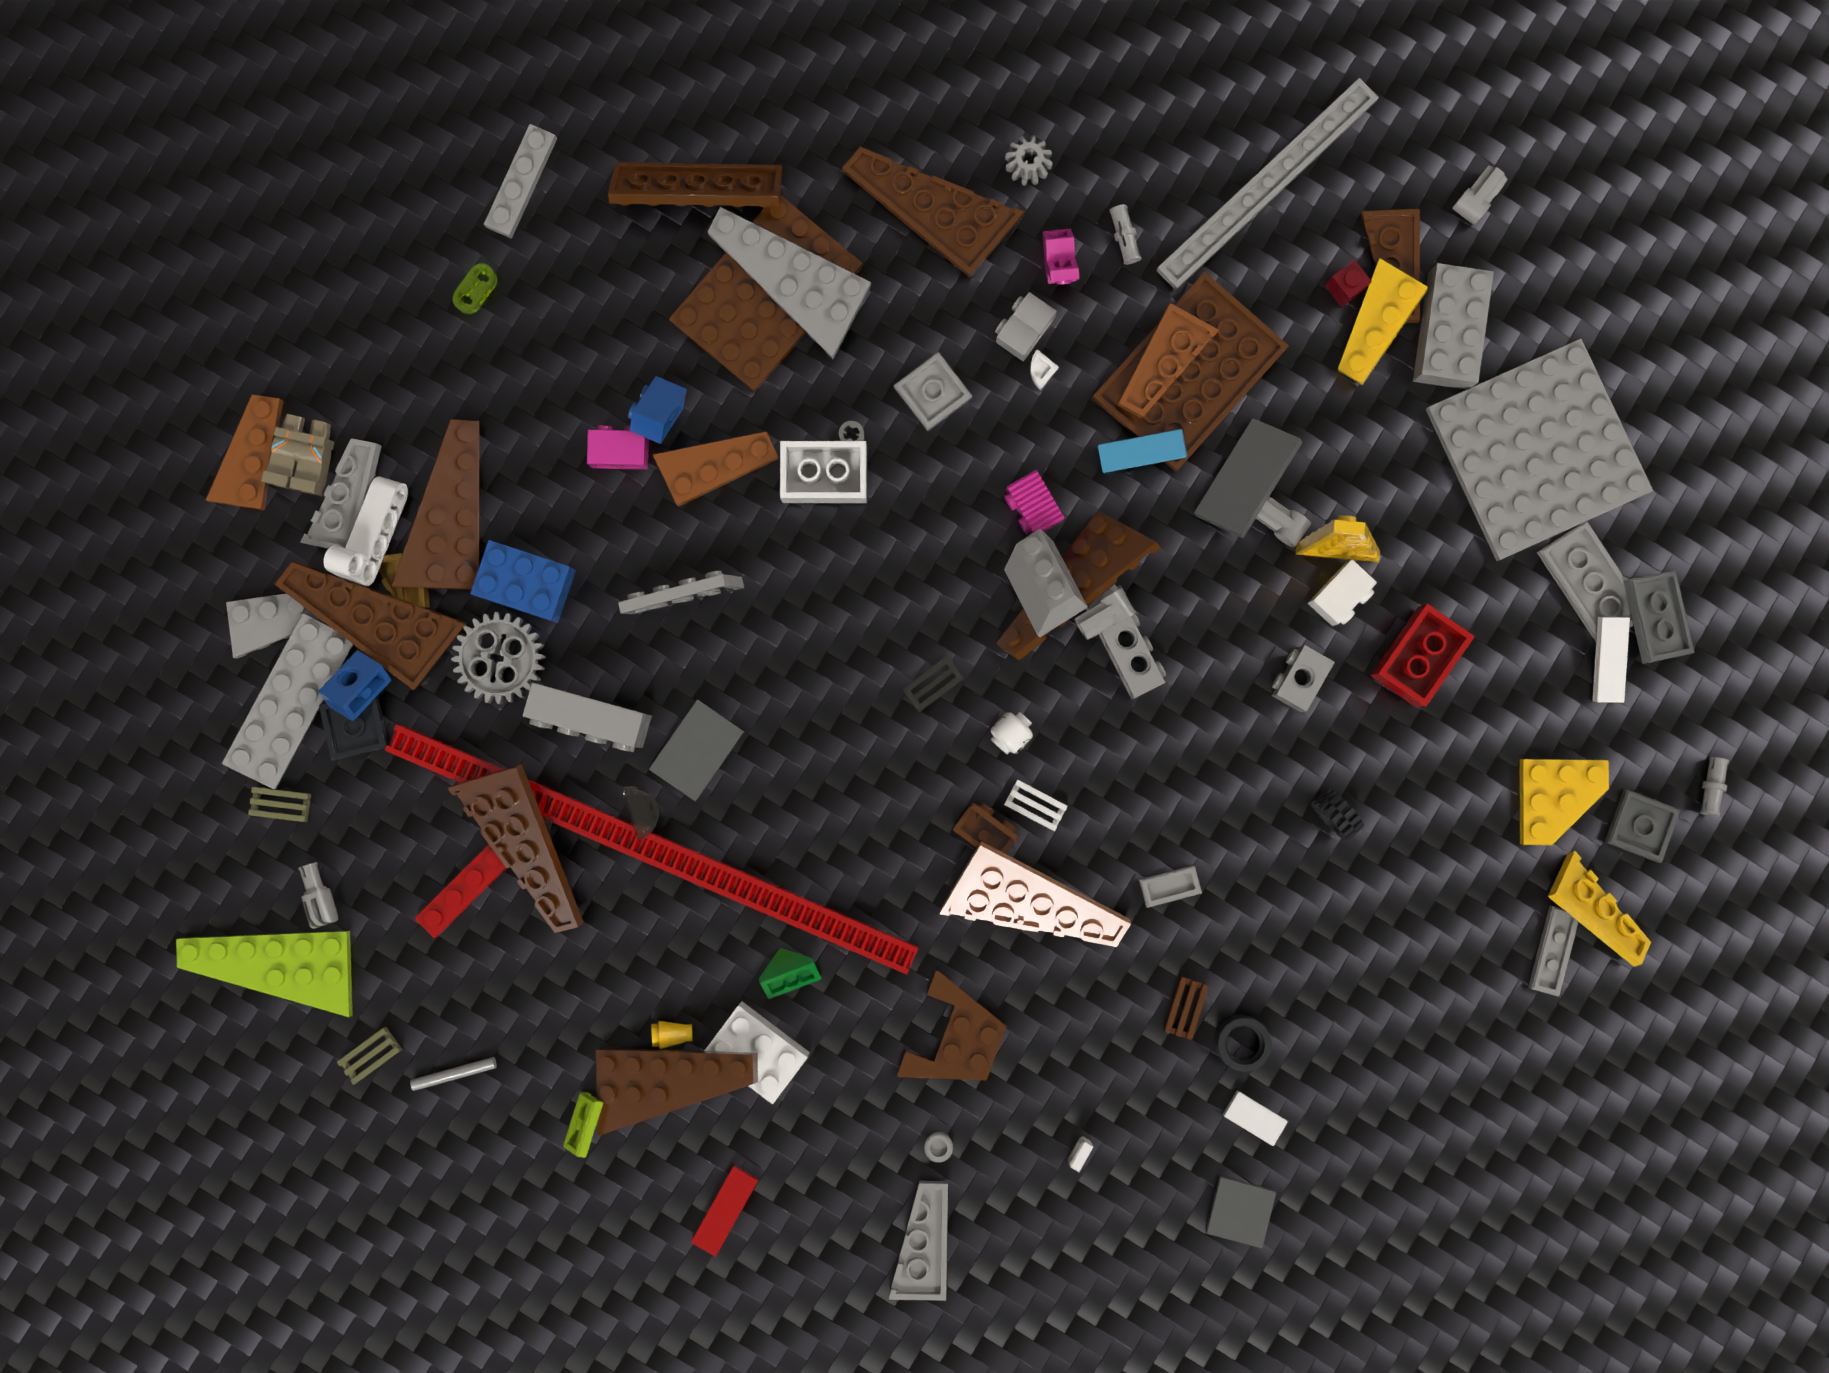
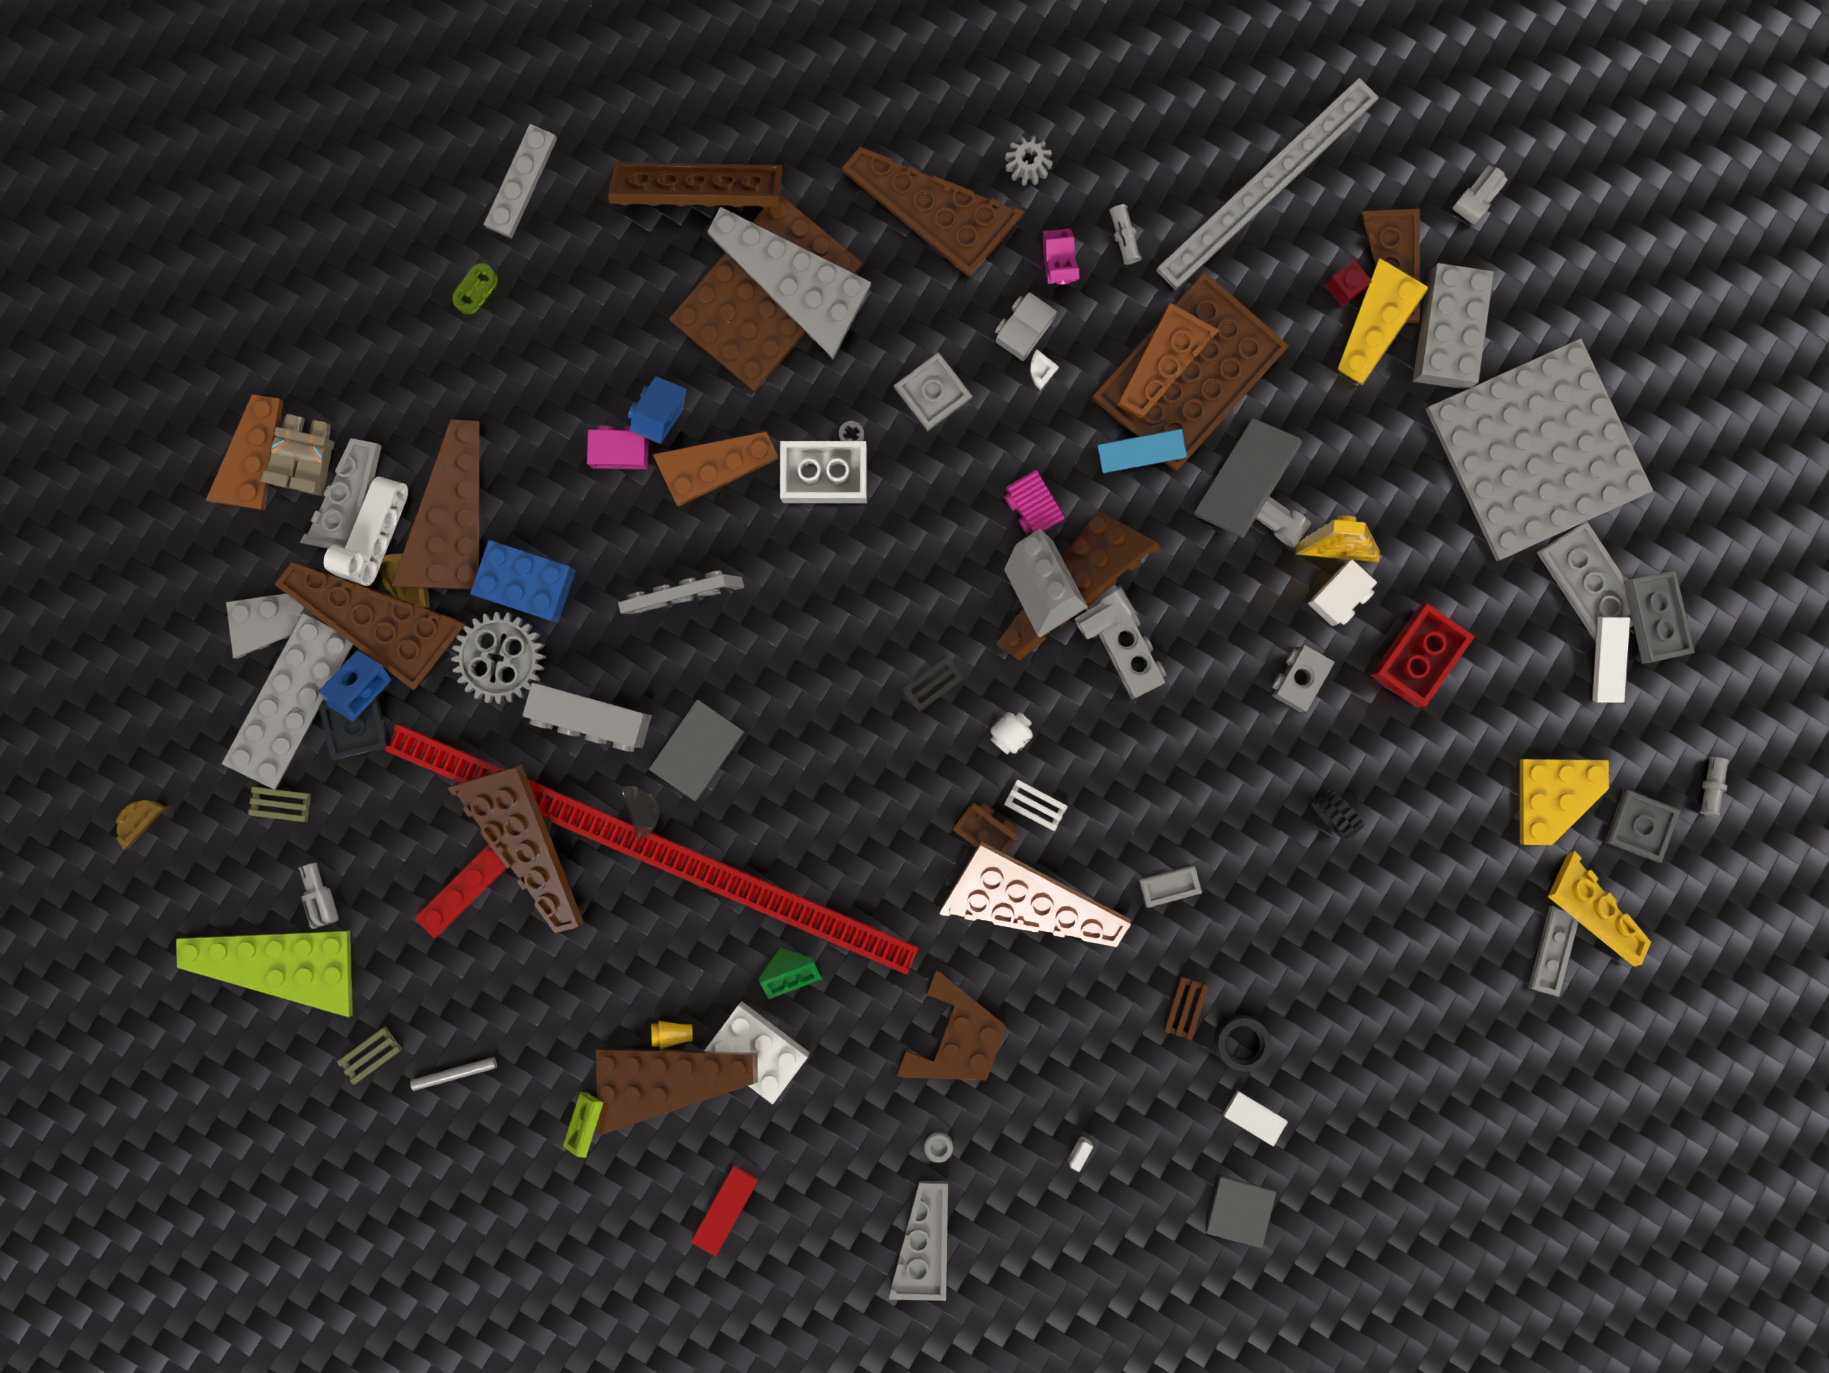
(135, 820): none -> pearl gold tile

